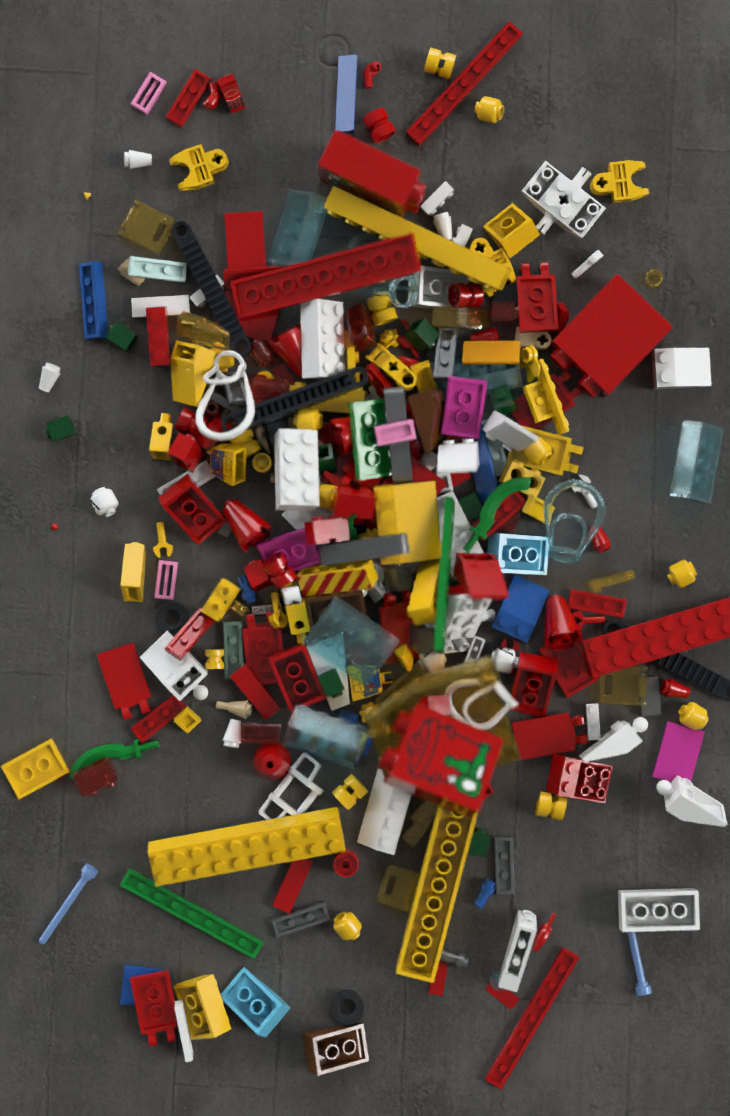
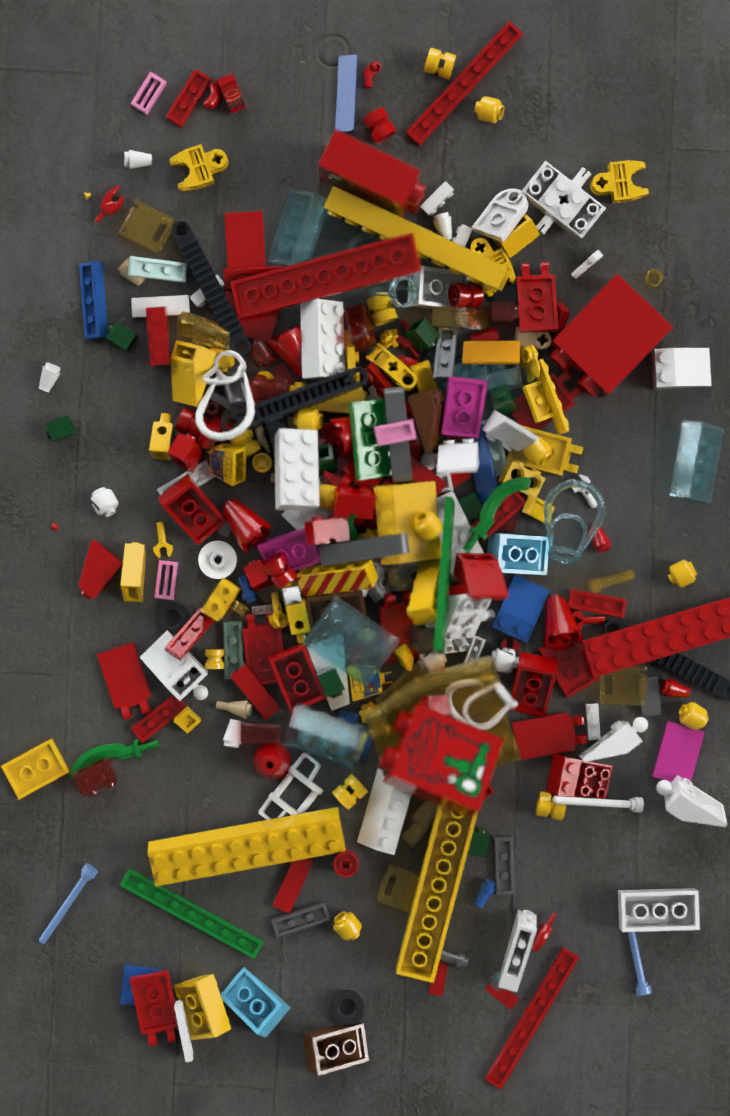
(98, 570): none -> red slope
(108, 206): none -> red hand
(207, 559): none -> white dish
(428, 526): none -> yellow head
(502, 215): none -> white tile
(635, 804): none -> white piece

